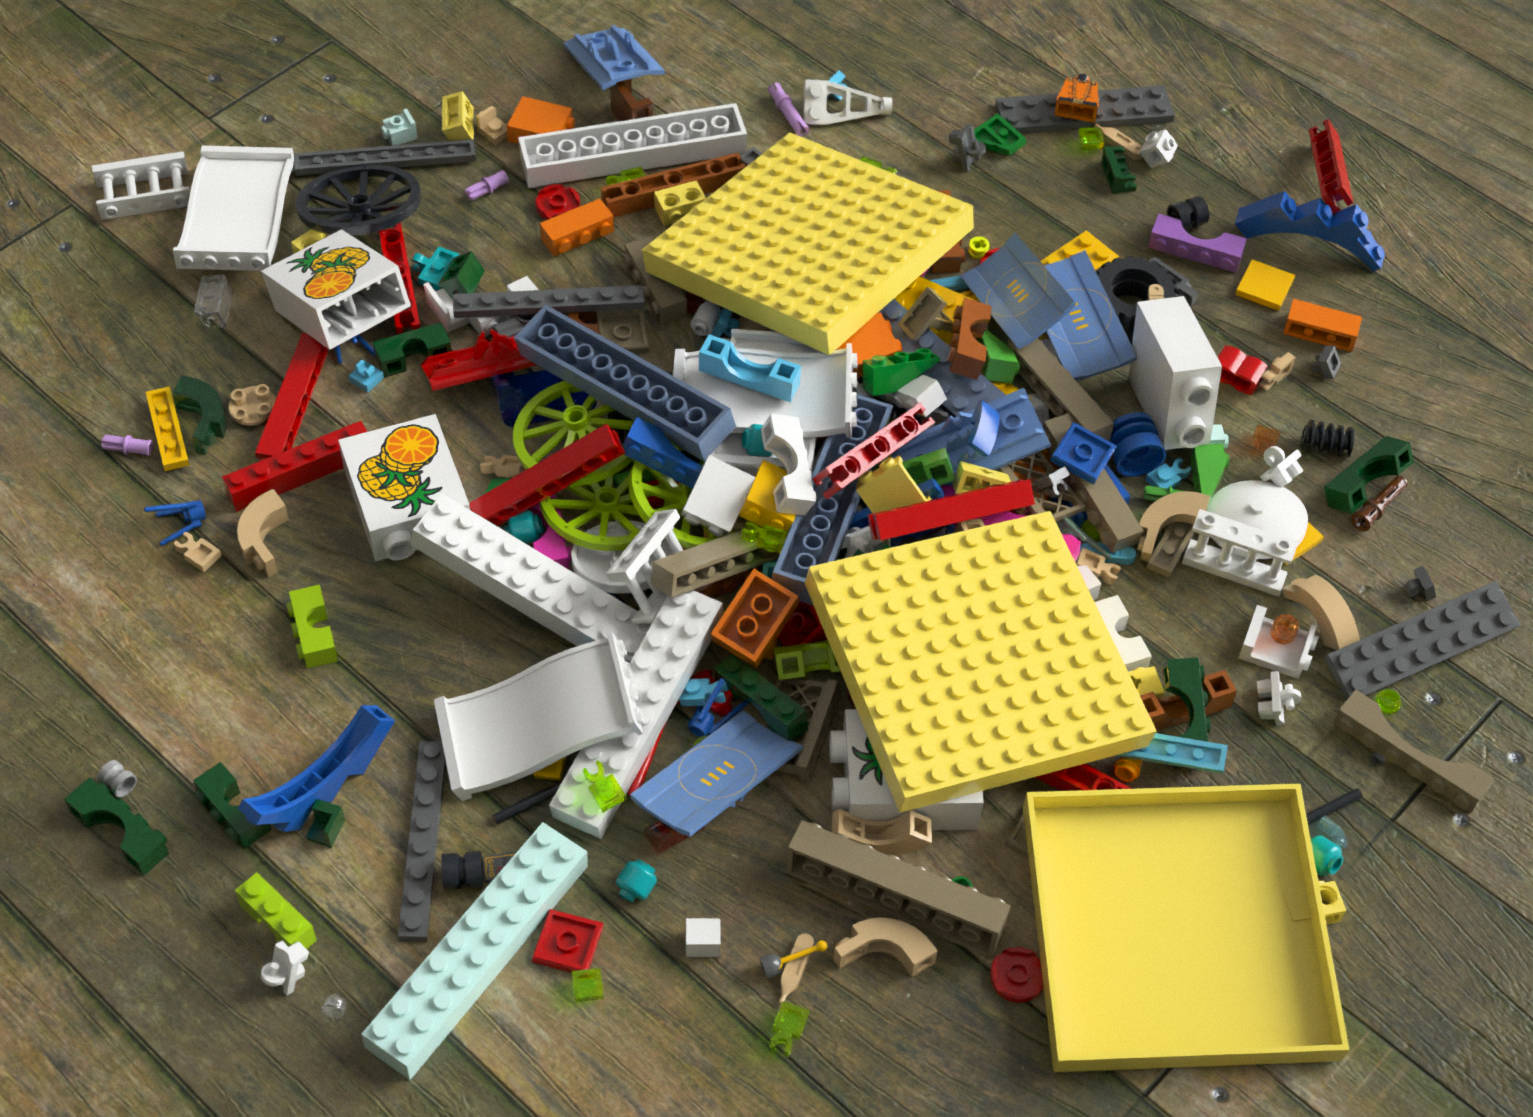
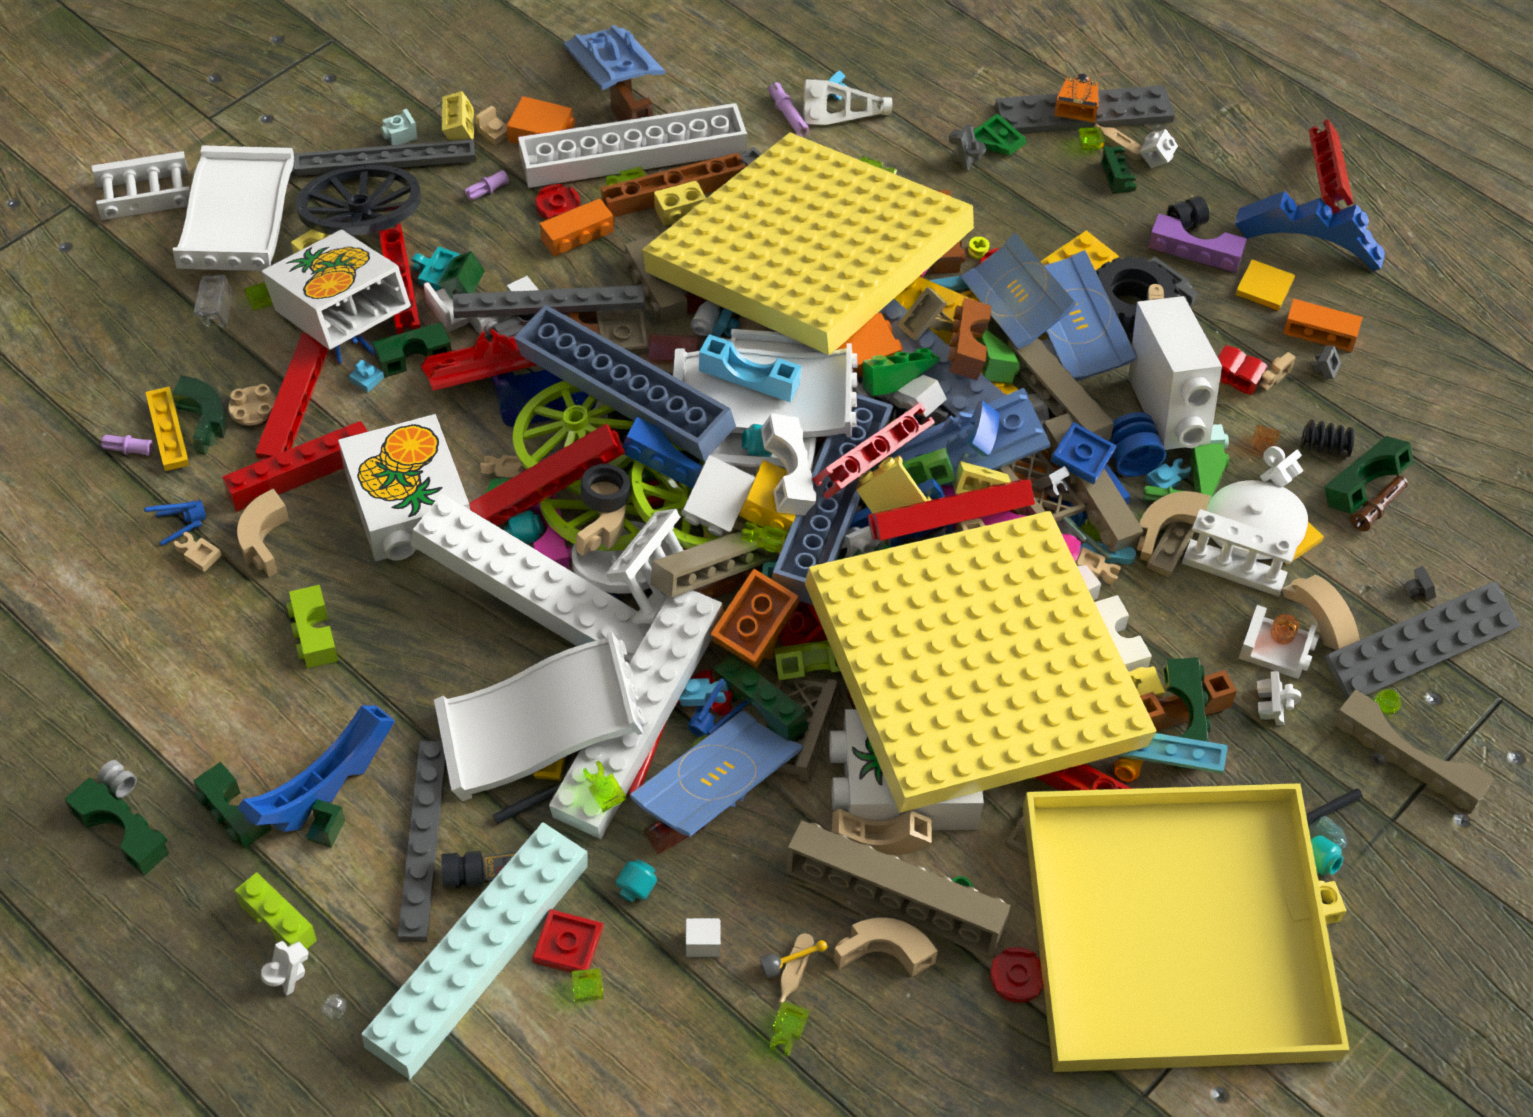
(258, 296): none -> clear neon green plate
(605, 473): none -> black tyre
(606, 528): none -> tan arch
(664, 345): none -> clear red panel

